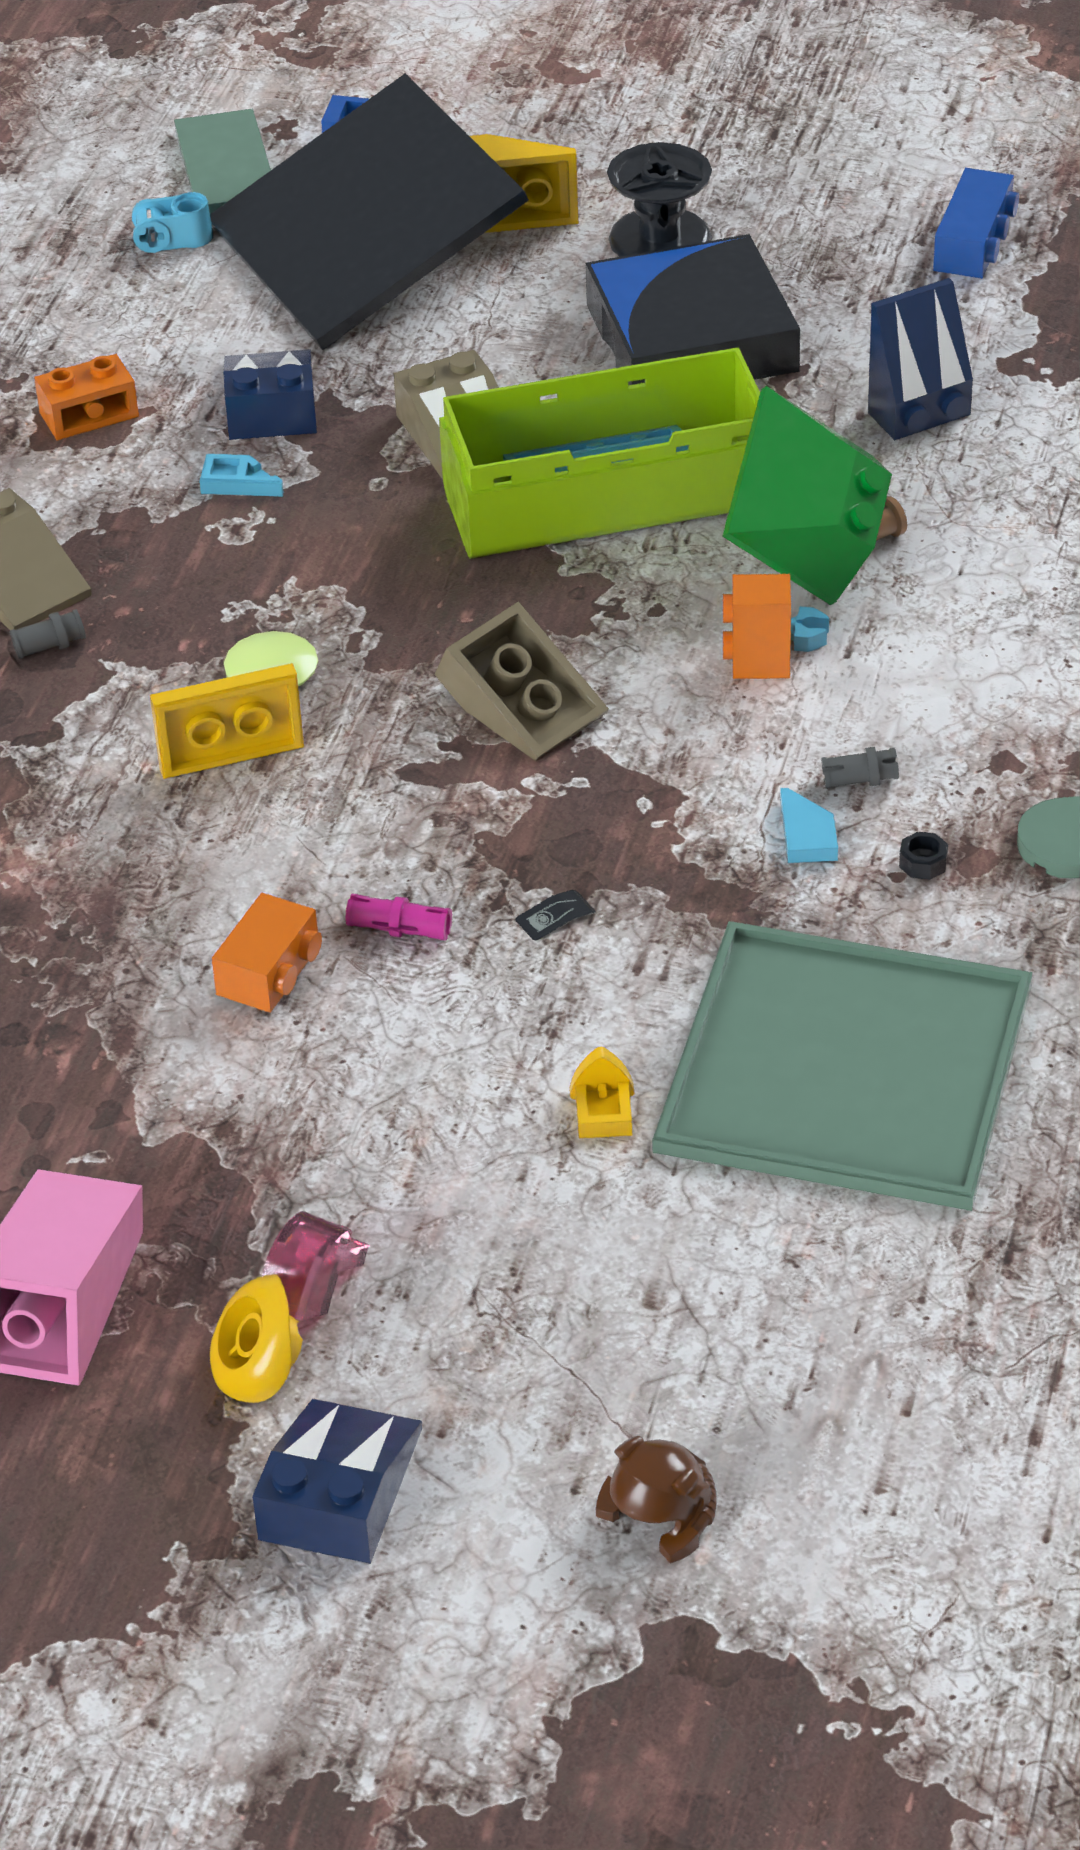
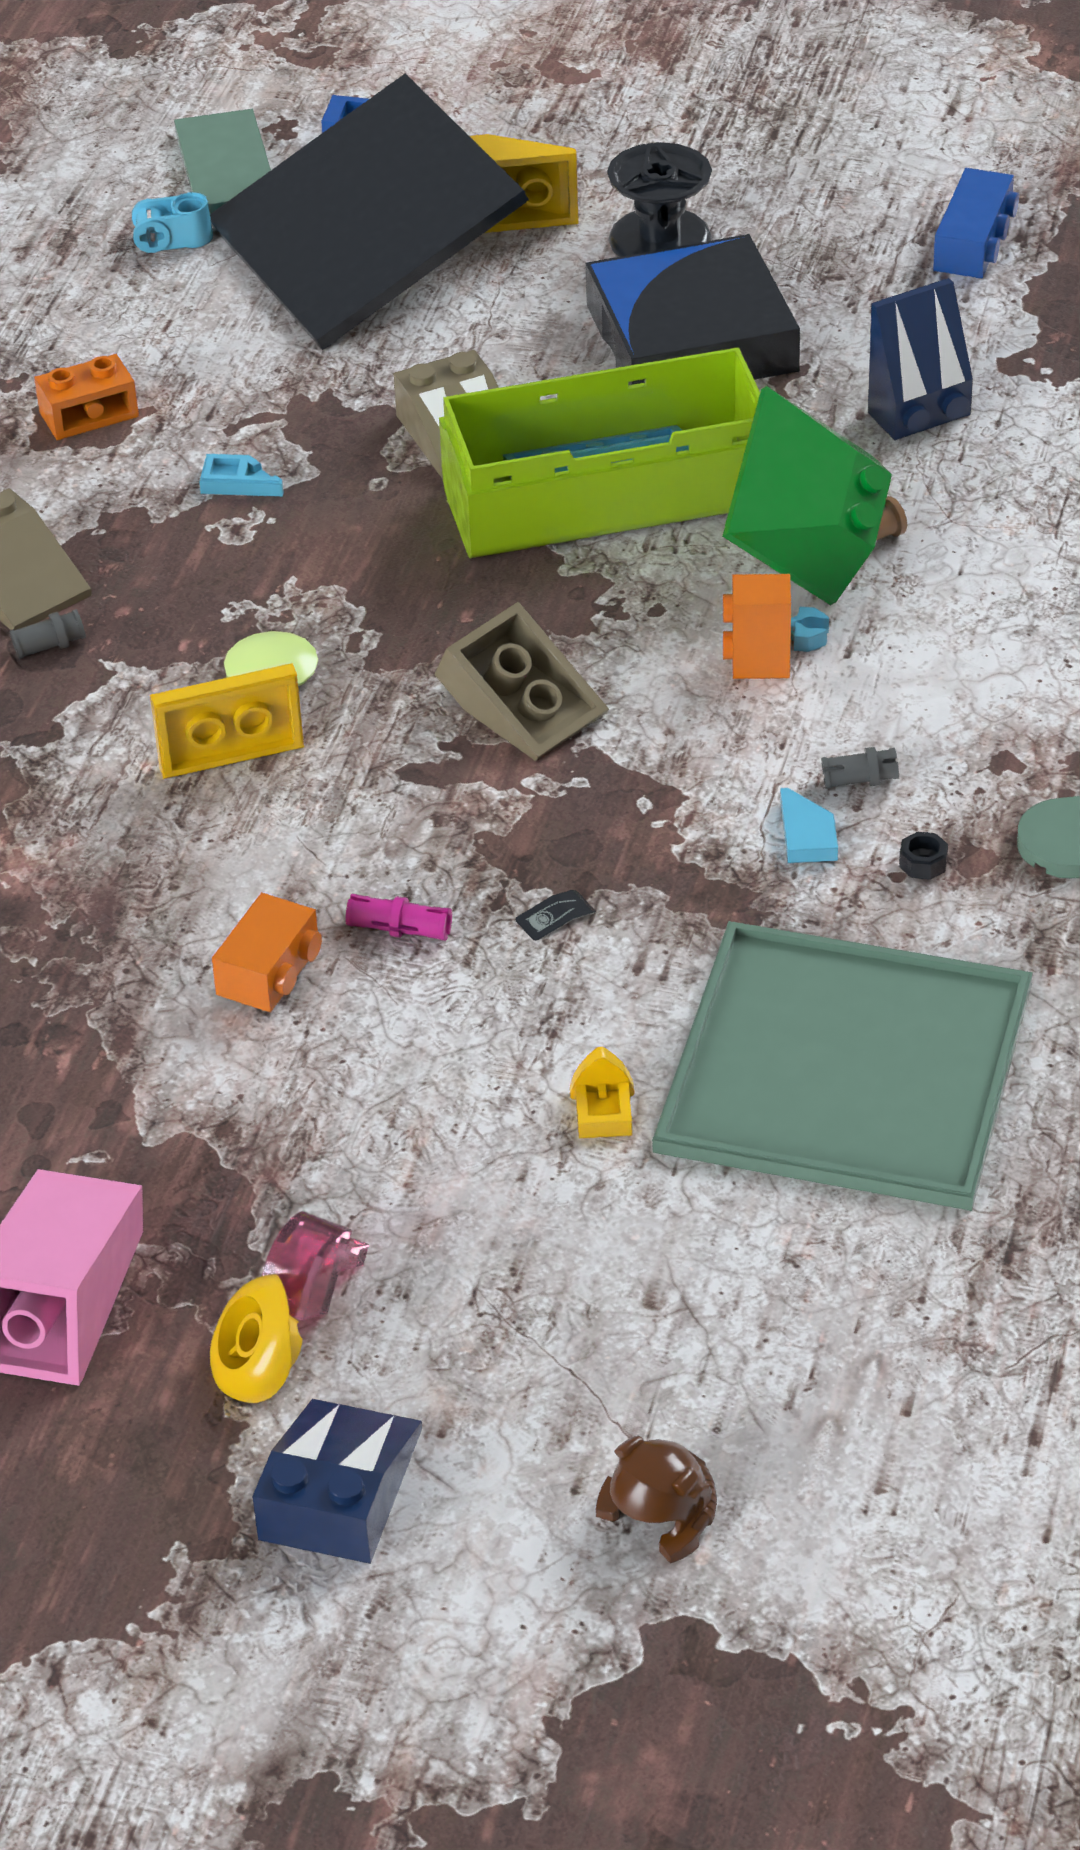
(269, 394): dark blue slope -> none

